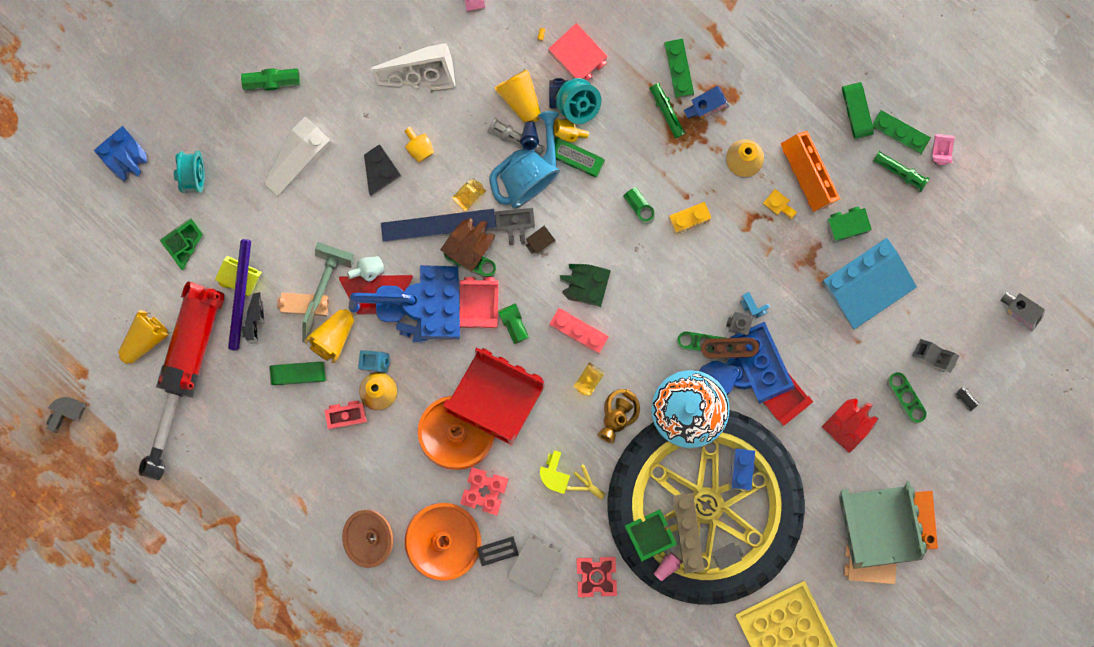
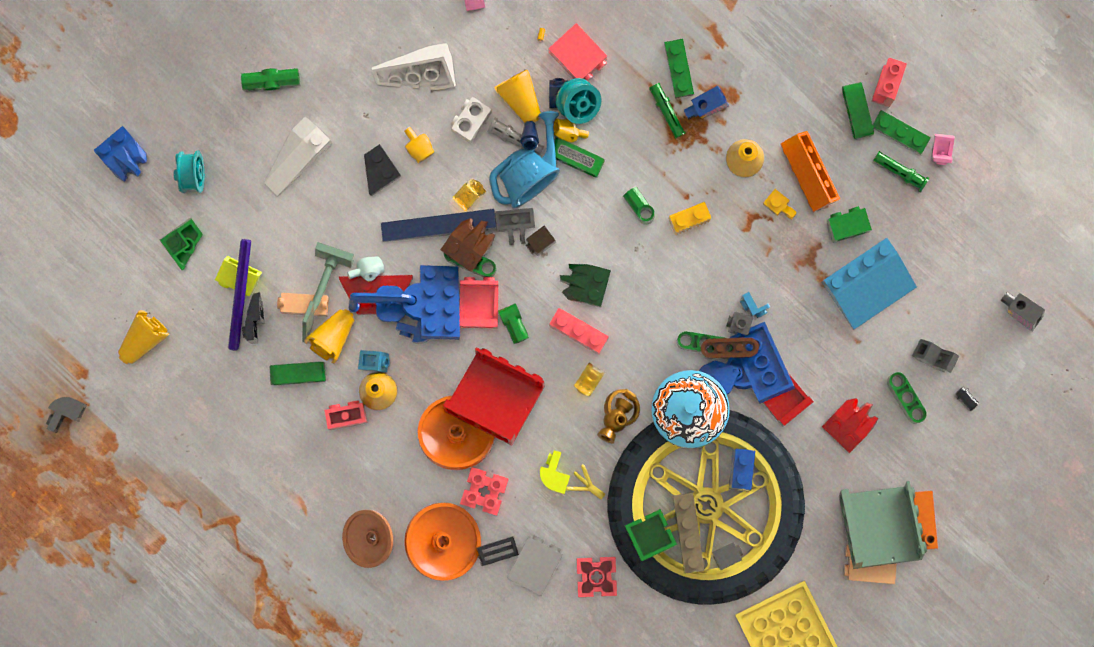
(182, 363): red piece -> none
(475, 122): none -> white brick
(668, 565): bright pink cone -> none
(889, 82): none -> coral panel

